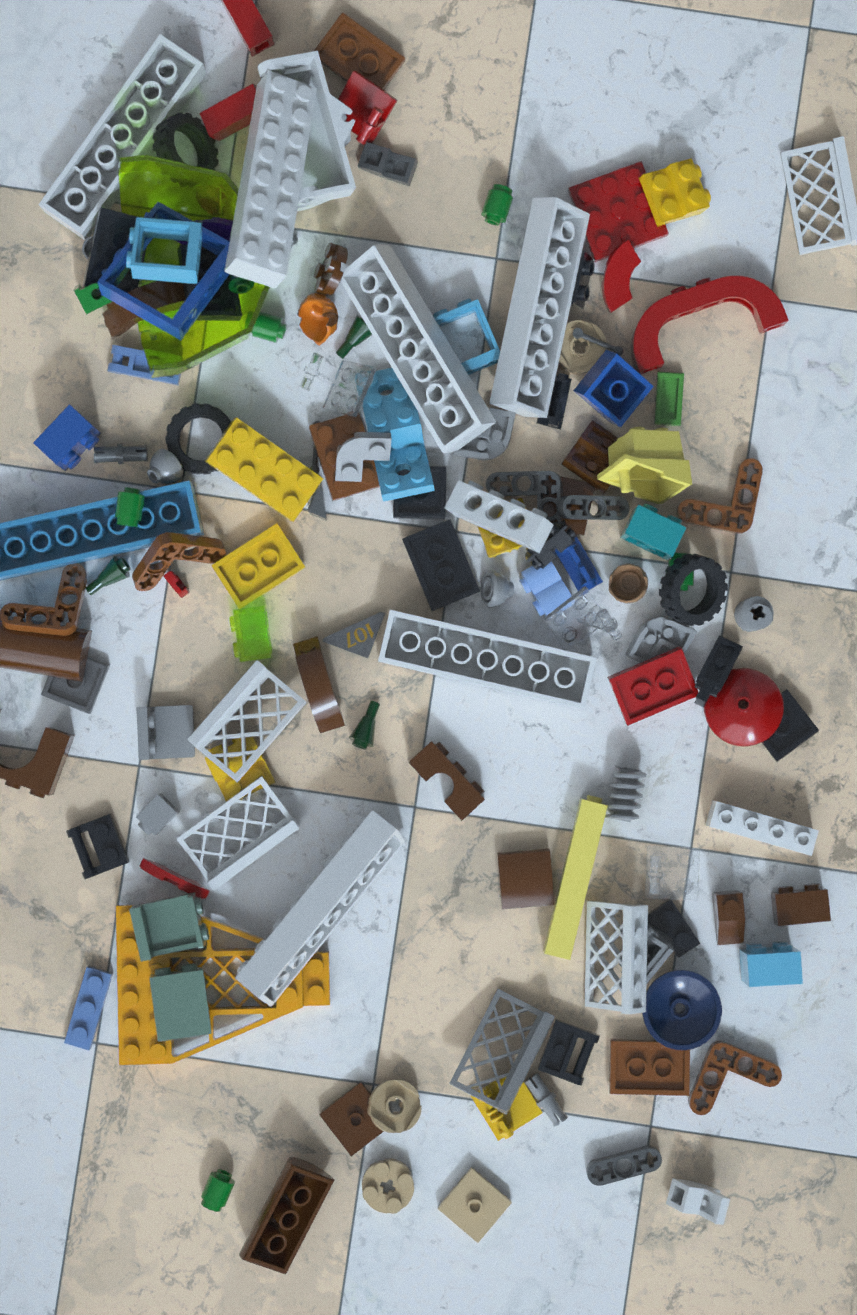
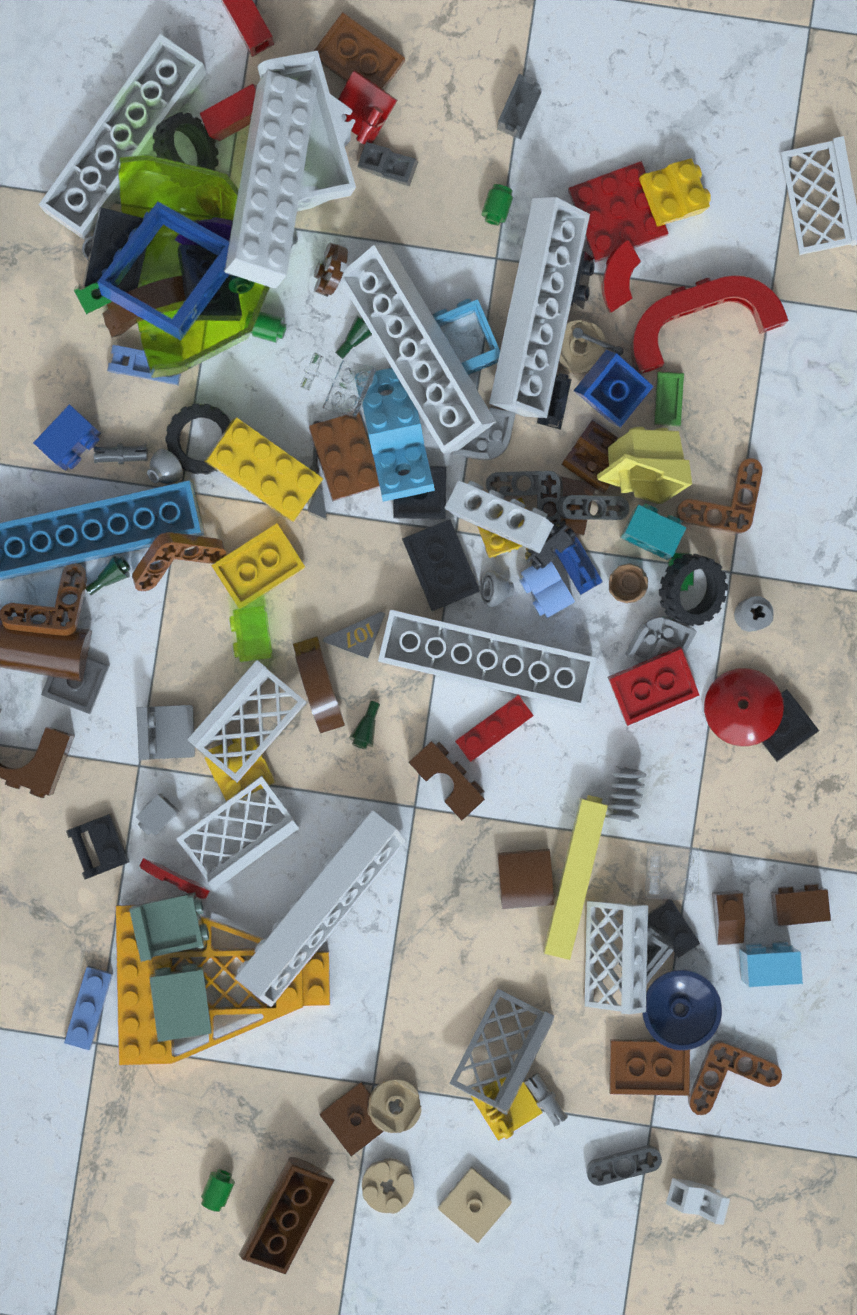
(129, 507): green brick -> none
(165, 230): medium azure window -> none
(176, 583): red tile -> none
(318, 317): orange hair -> none
(359, 448): plate -> none
(494, 728): none -> red plate
(519, 107): none -> dark grey hinge
(560, 1049): black plate -> none
(579, 619): clear plate -> none
(716, 669): black hinge -> none
(762, 828): white brick -> none

